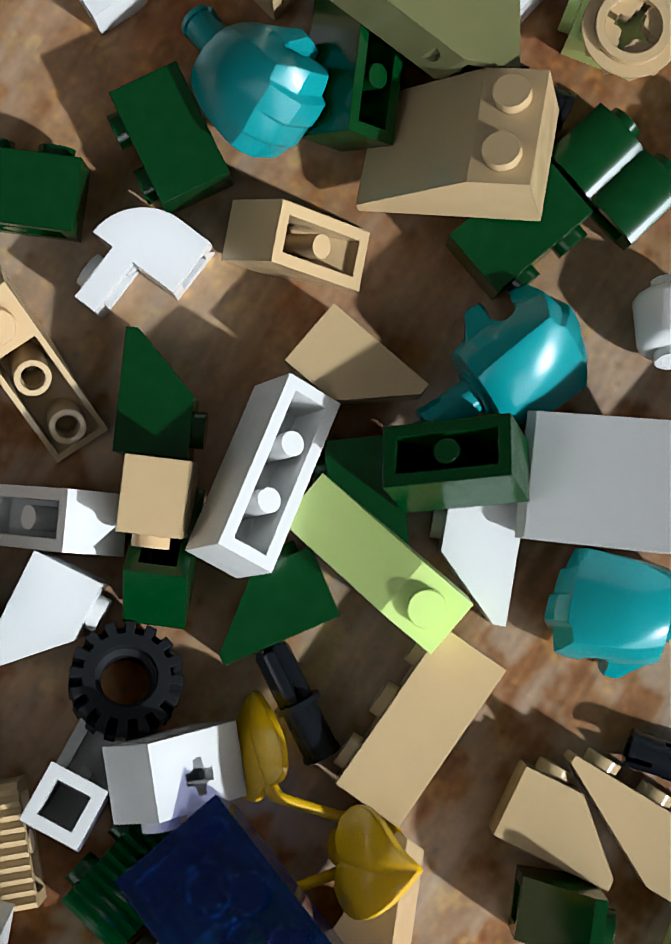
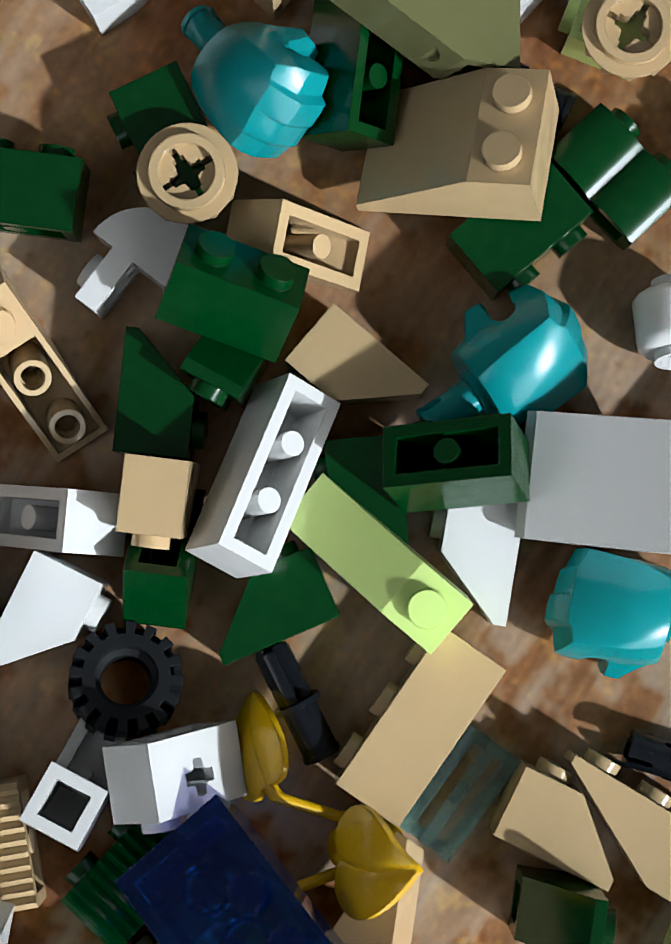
(194, 145): none -> tan gear
(222, 373): none -> dark green slope
(233, 293): none -> dark green brick
(429, 835): none -> clear light blue tile

